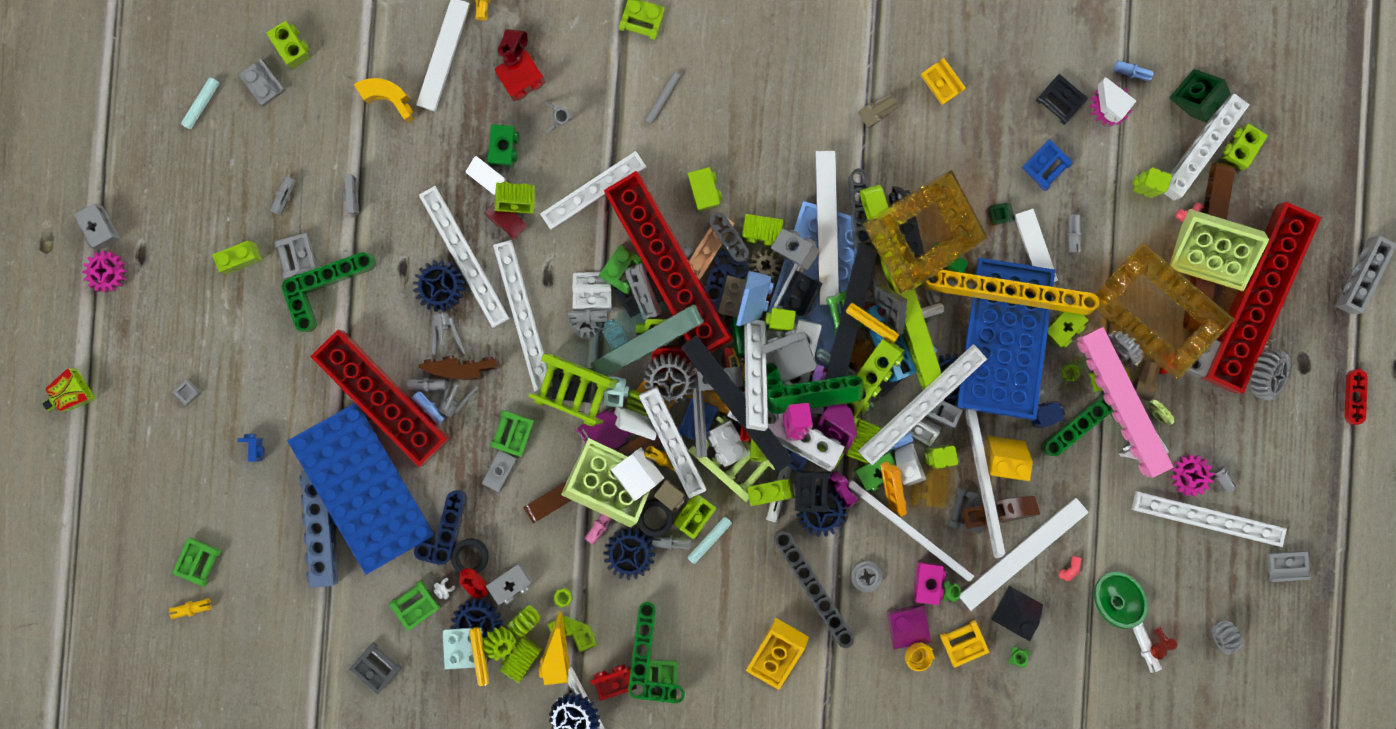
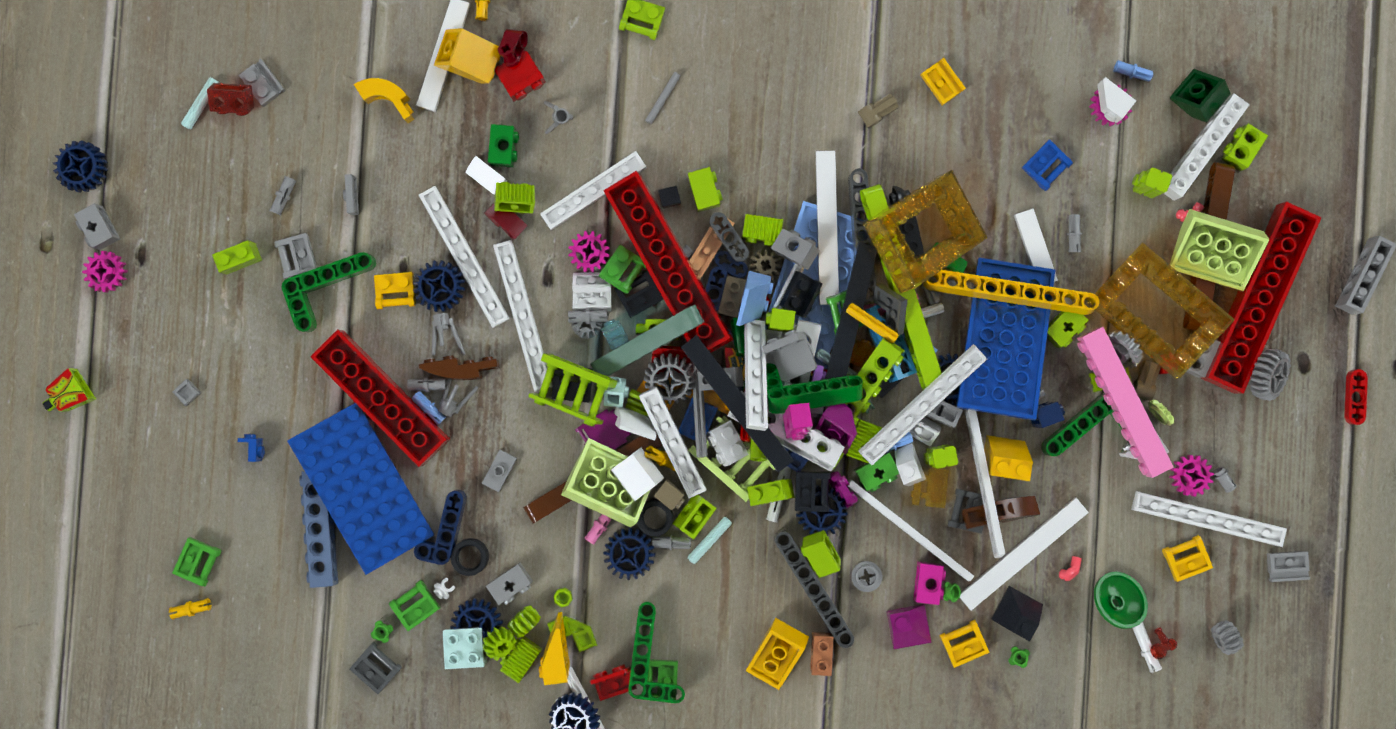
(70, 164): none -> dark blue gear
(229, 94): none -> clear red brick
(286, 46): lime brick -> none
(376, 634): none -> bright green plate
(394, 284): none -> yellow plate
(467, 55): none -> yellow slope
(469, 580): red beam -> none
(479, 656): yellow axle -> none
(517, 436): bright green plate -> none
(597, 253): none -> dark pink gear
(643, 291): light grey plate -> none
(669, 197): none -> black slope
(821, 554): none -> lime brick
(821, 654): none -> nougat brick
(893, 488): light orange plate -> none
(919, 656): yellow hair -> none
(1001, 213): dark green slope -> none
(1066, 94): black plate -> none
(1073, 377): clear neon green bush -> none
(1190, 564): none -> yellow plate

